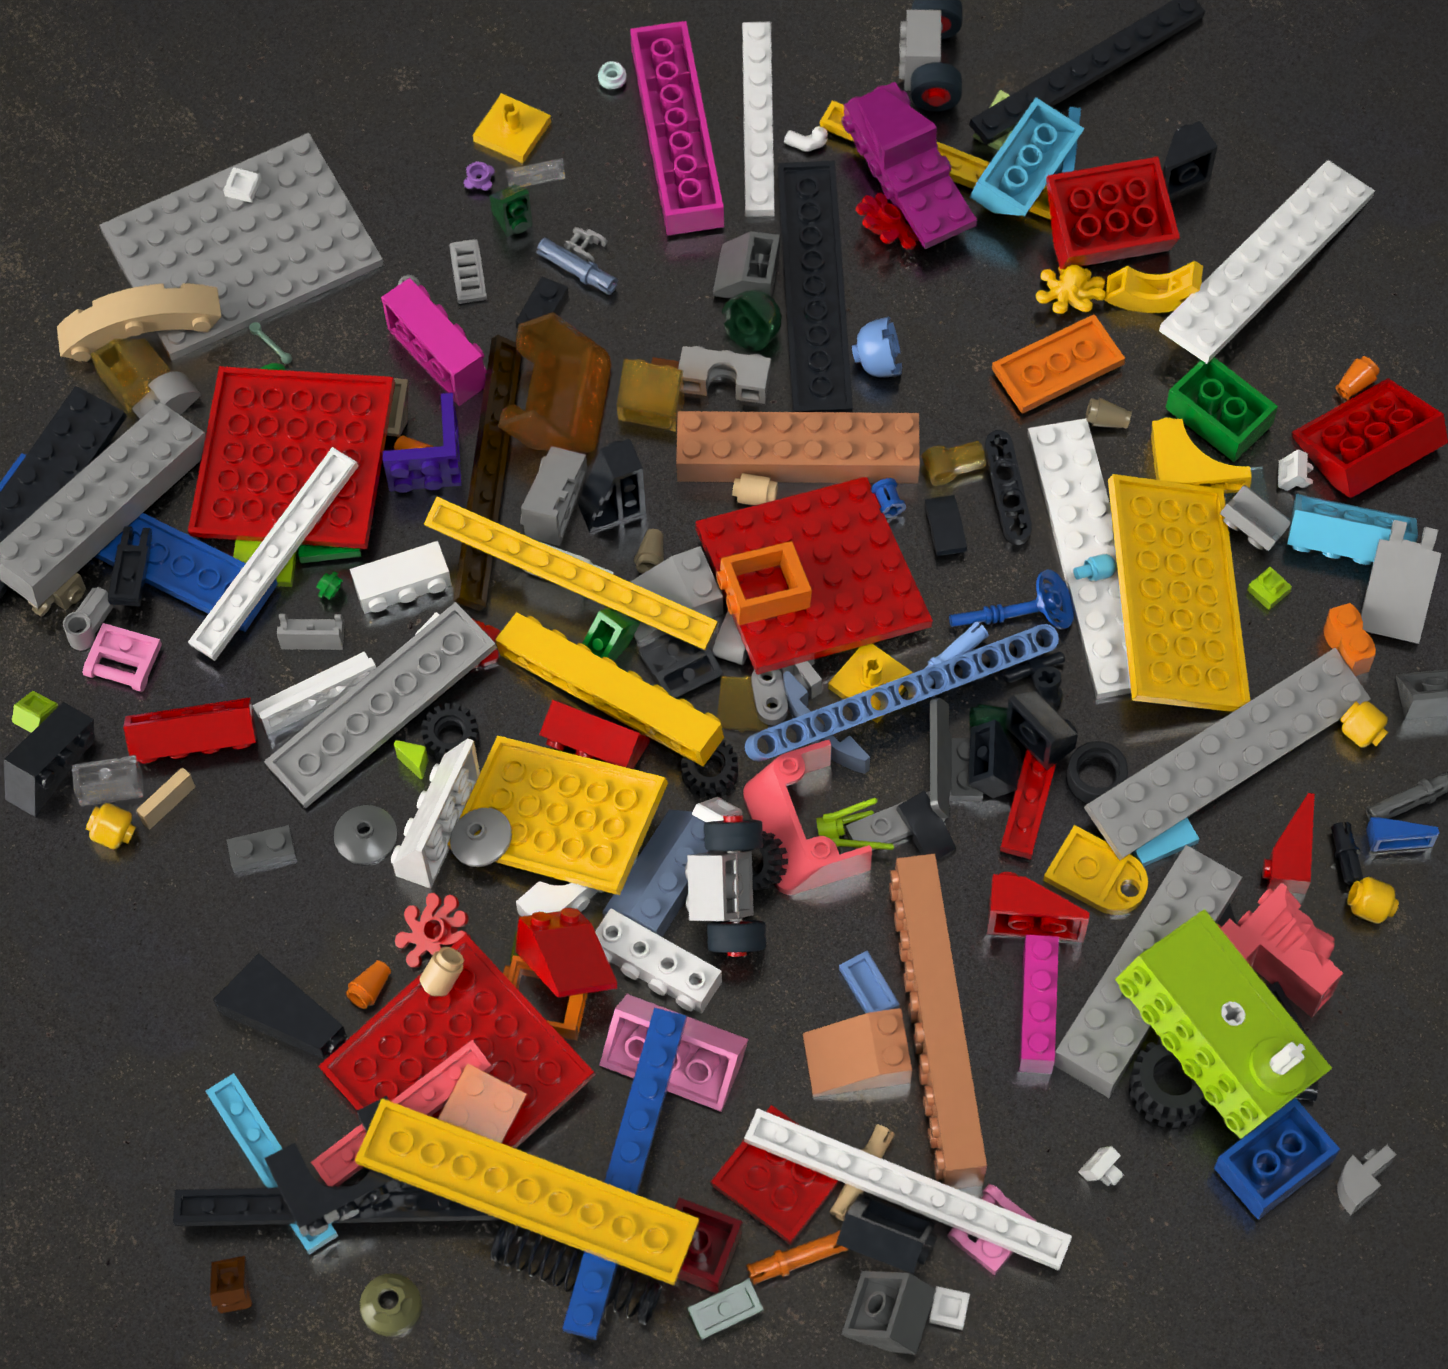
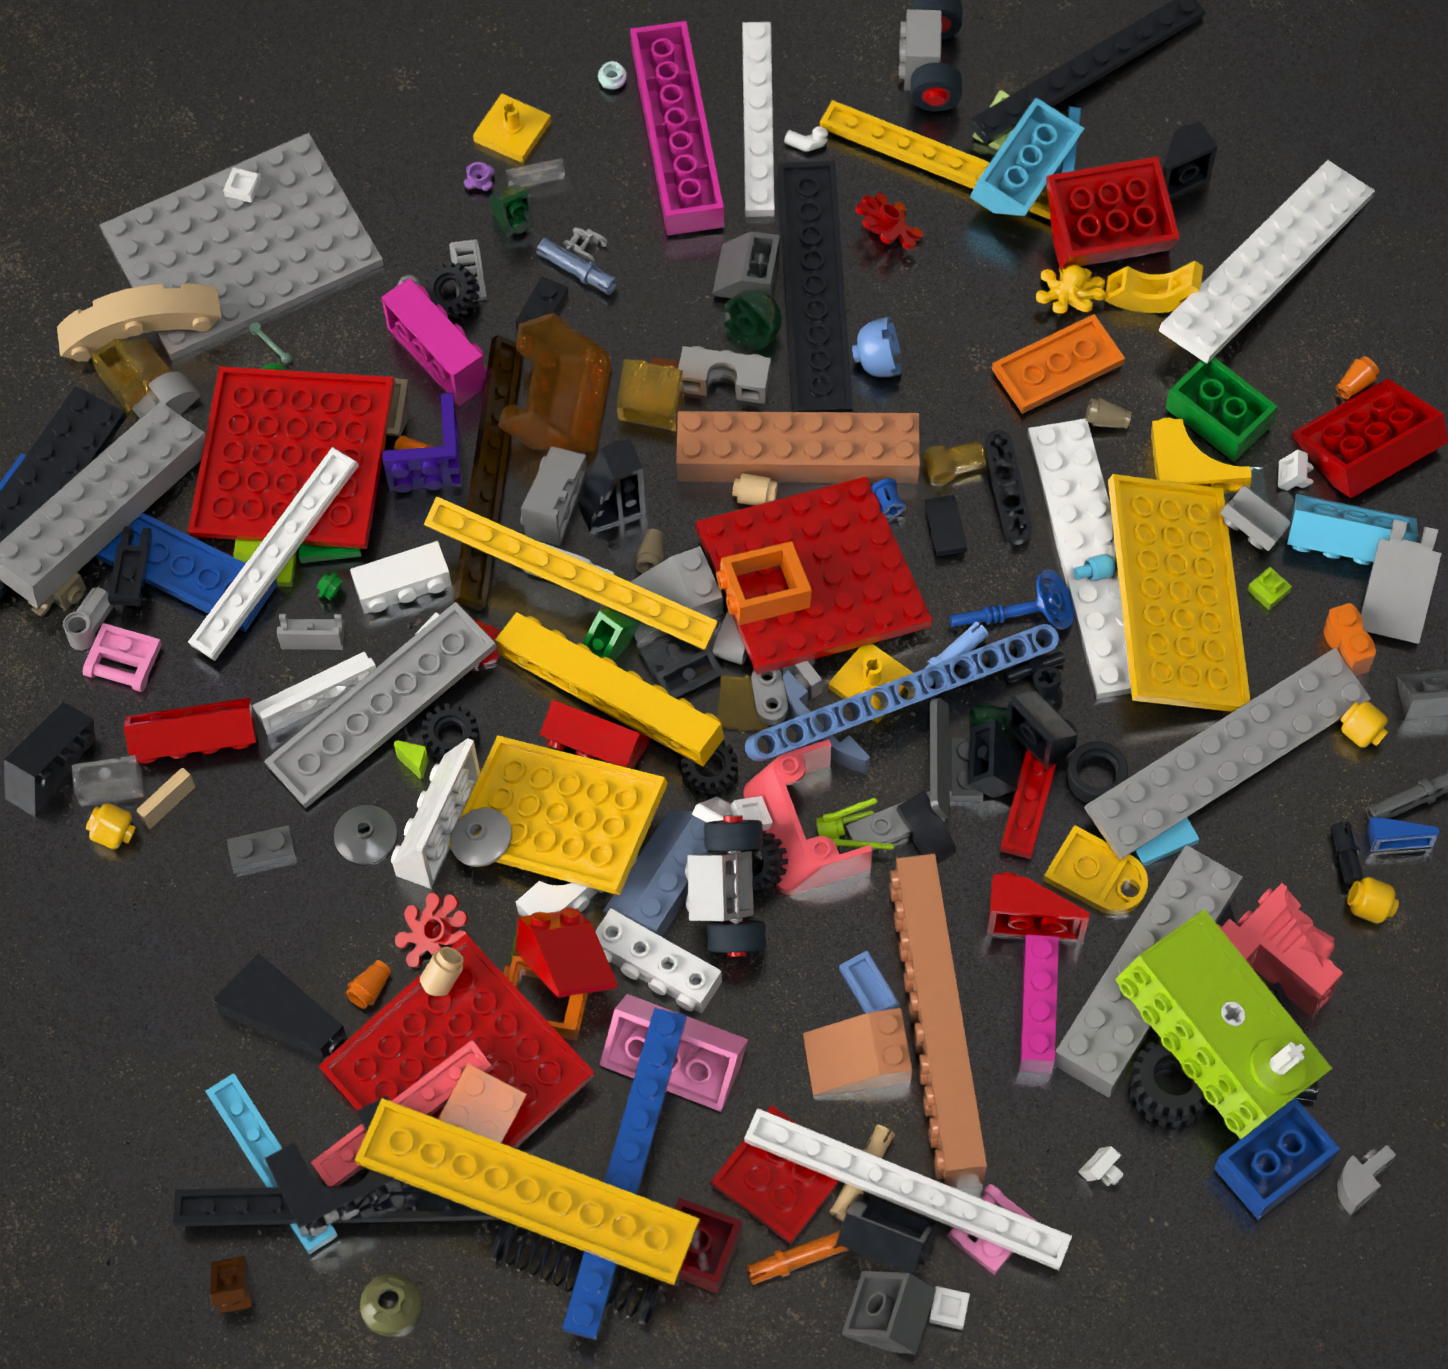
(32, 711): lime slope -> none
(468, 288): none -> black tyre
(724, 1308): plate -> none
(752, 809): none -> white tile
(906, 162): magenta wedge -> none
(1292, 854): red slope -> none

